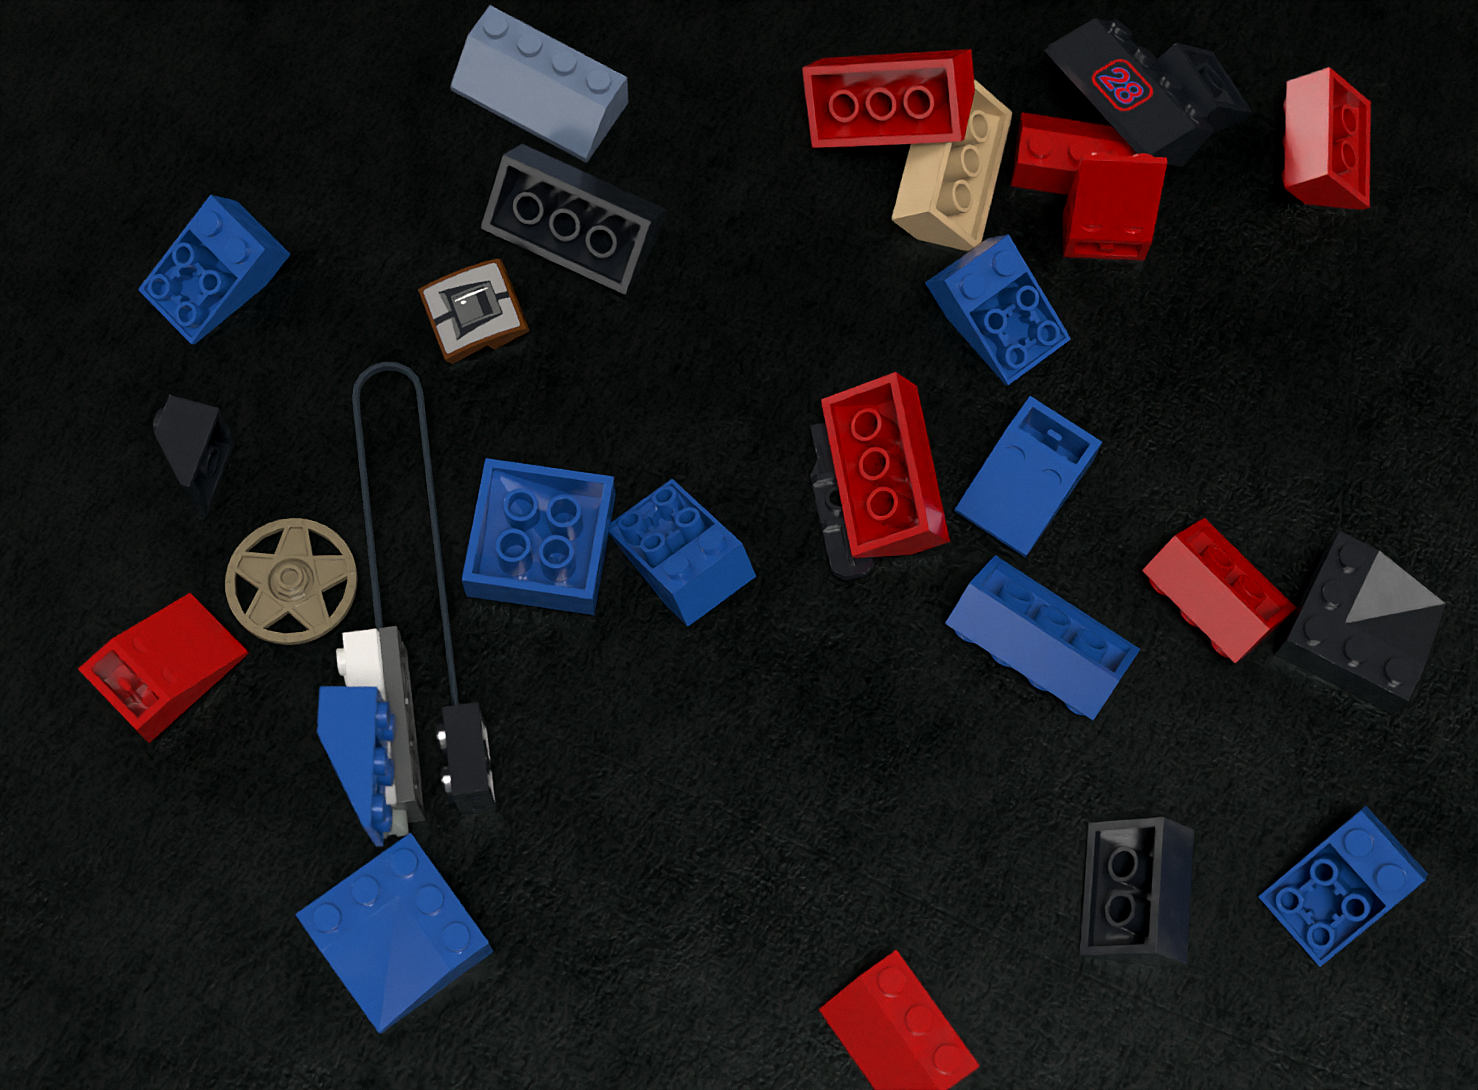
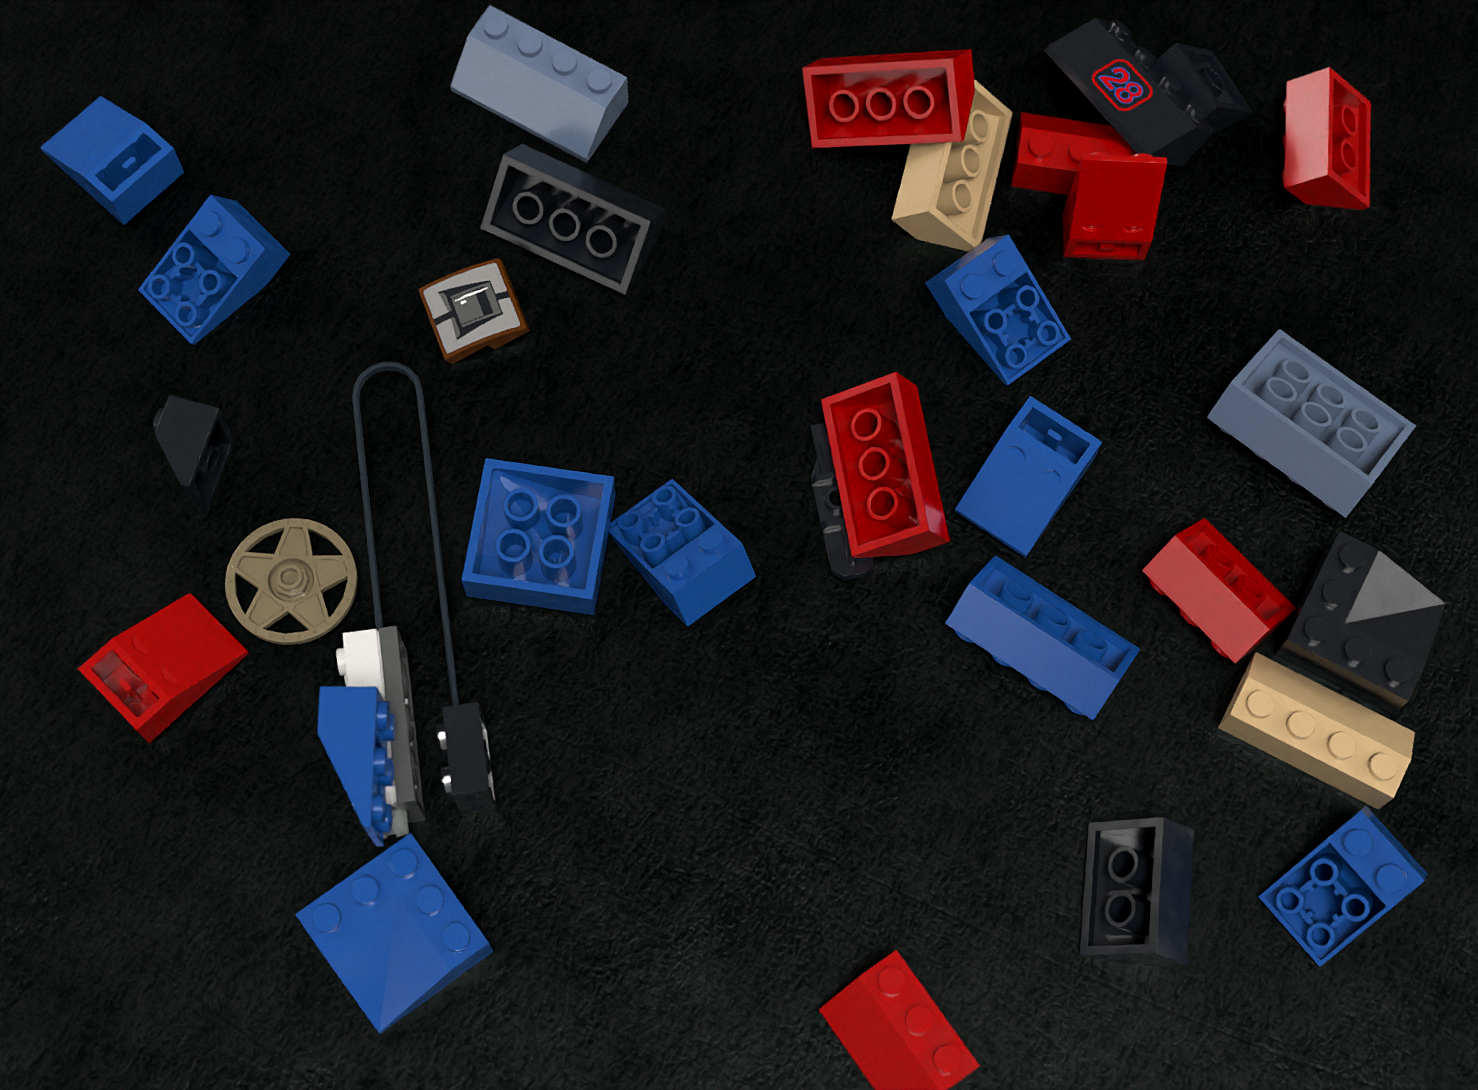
(114, 158): none -> blue slope
(1311, 422): none -> sand blue slope
(1319, 731): none -> tan slope

